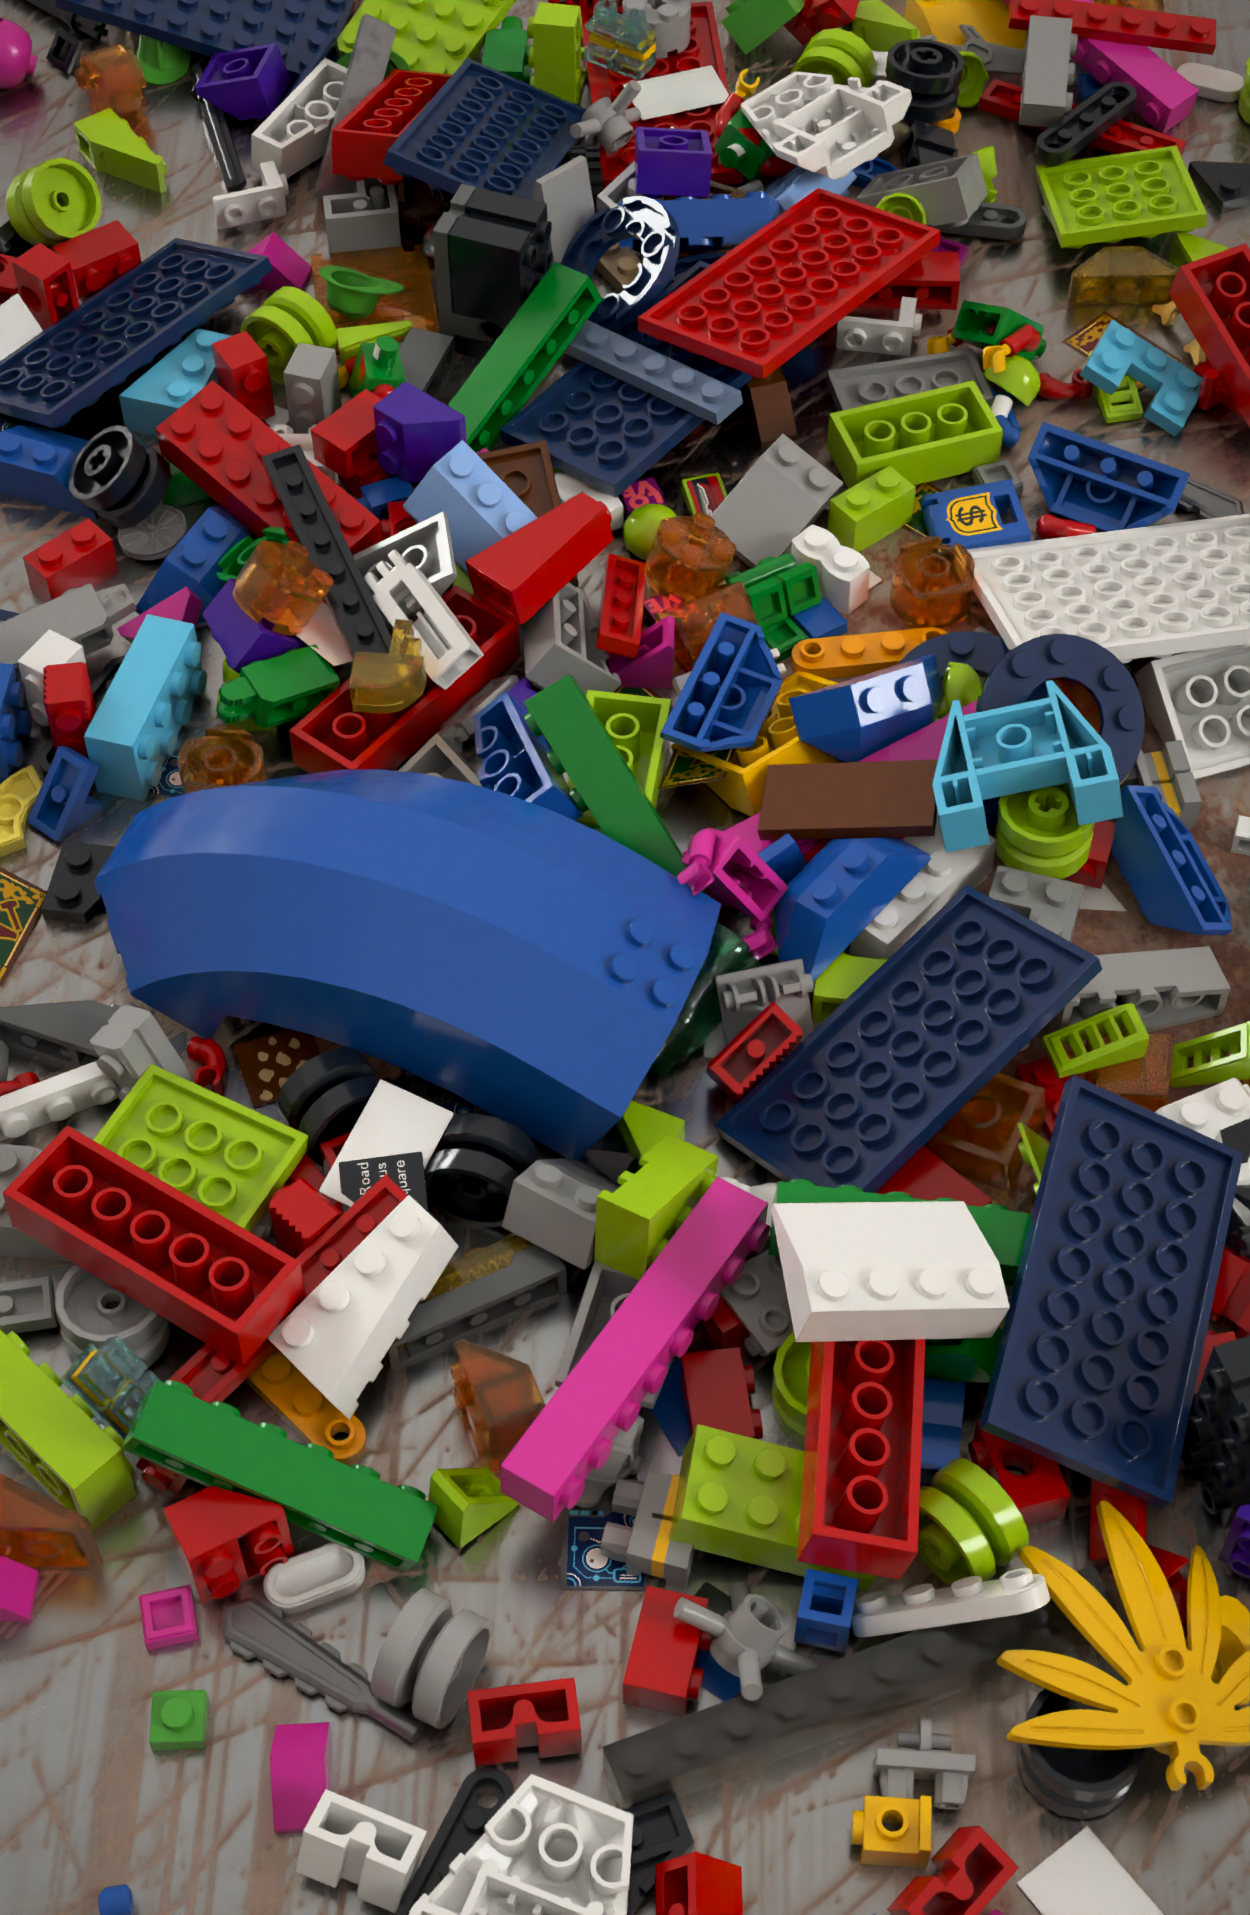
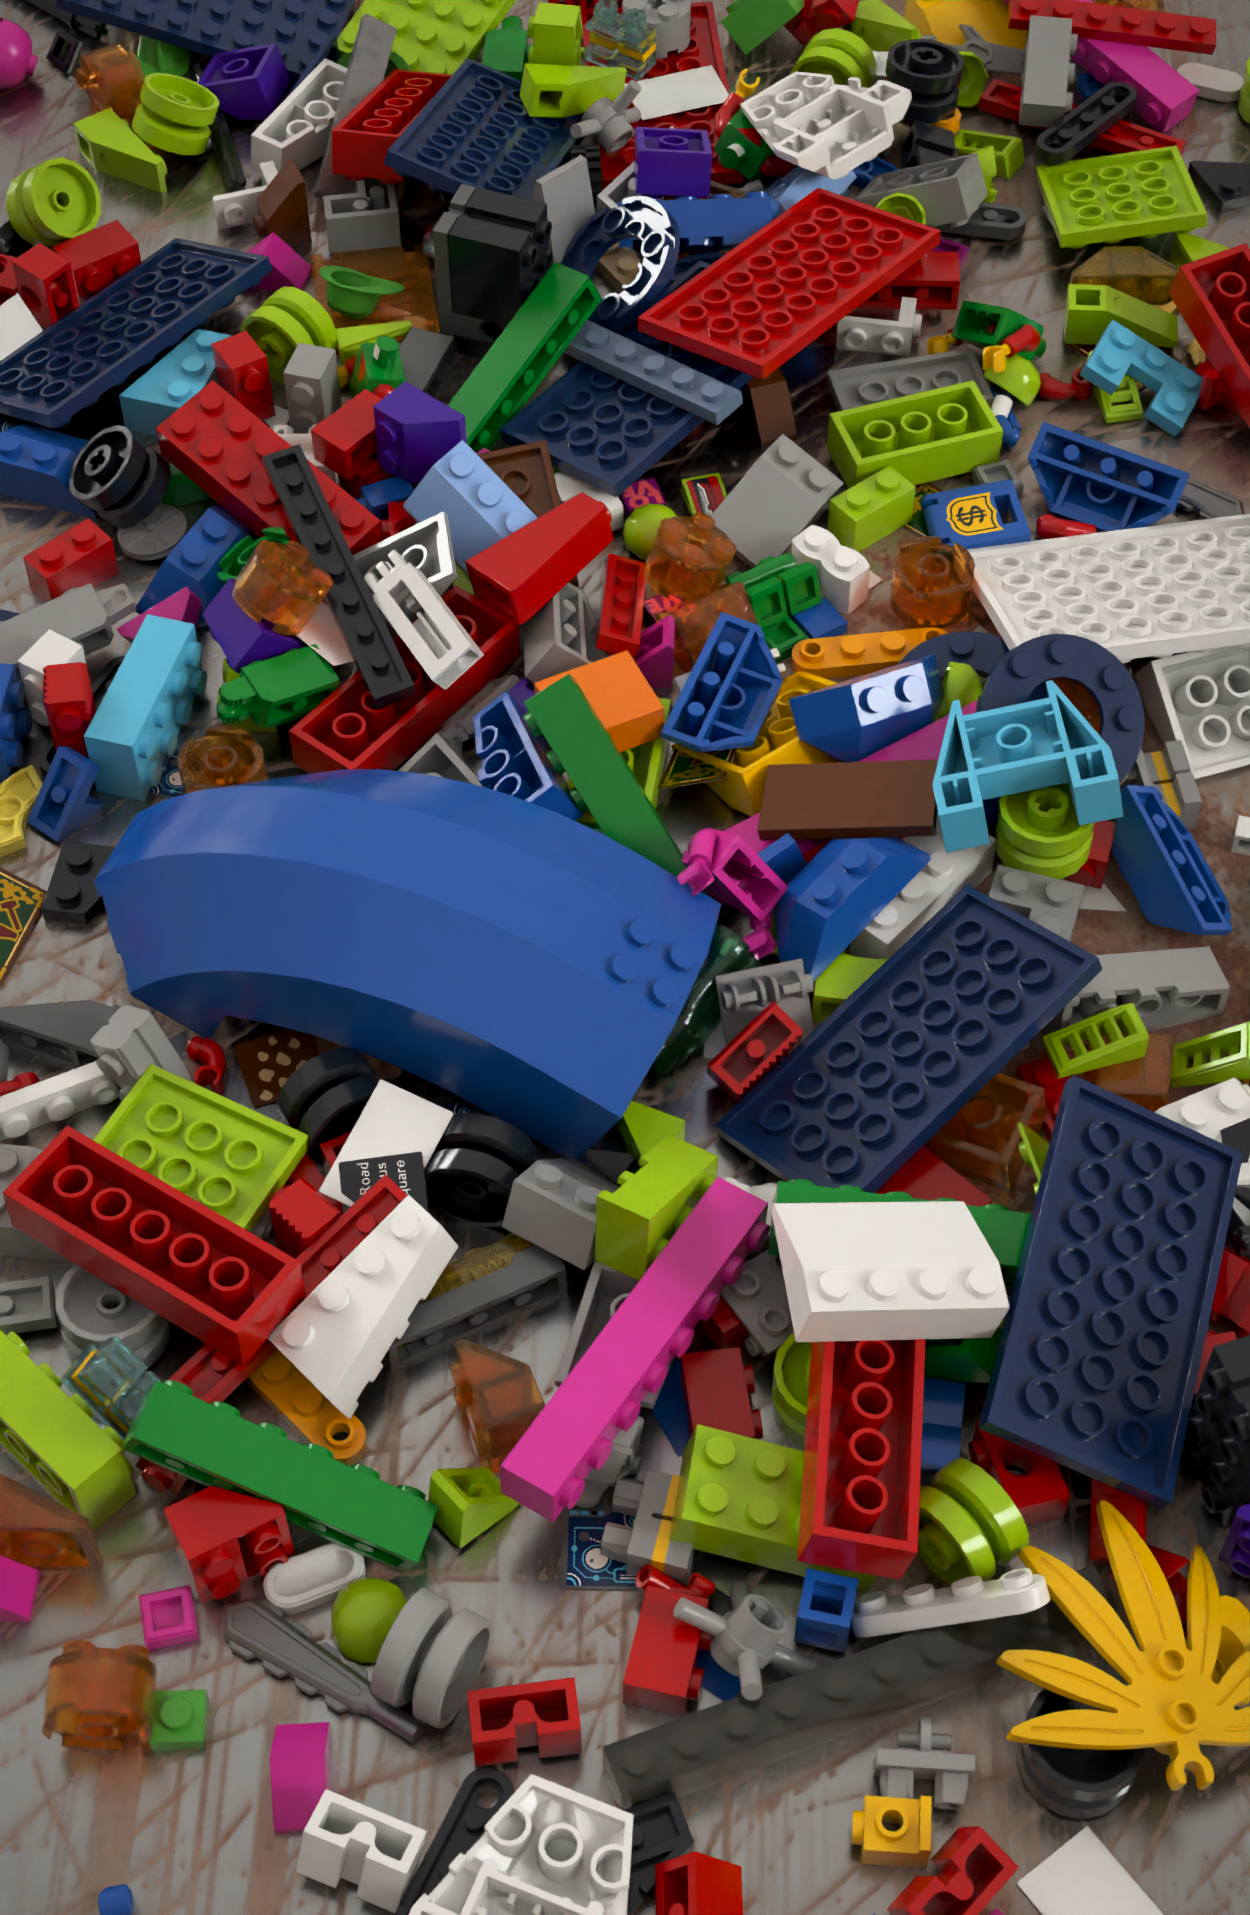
(100, 1696): none -> clear orange brick
(175, 114): none -> lime wheel
(284, 207): none -> reddish brown slope
(364, 1617): none -> lime hair
(389, 680): clear yellow brick -> none
(568, 88): none -> lime slope
(619, 699): none -> orange brick
(696, 1586): none -> red arm
(1008, 149): none -> lime slope
(1094, 306): none -> lime slope

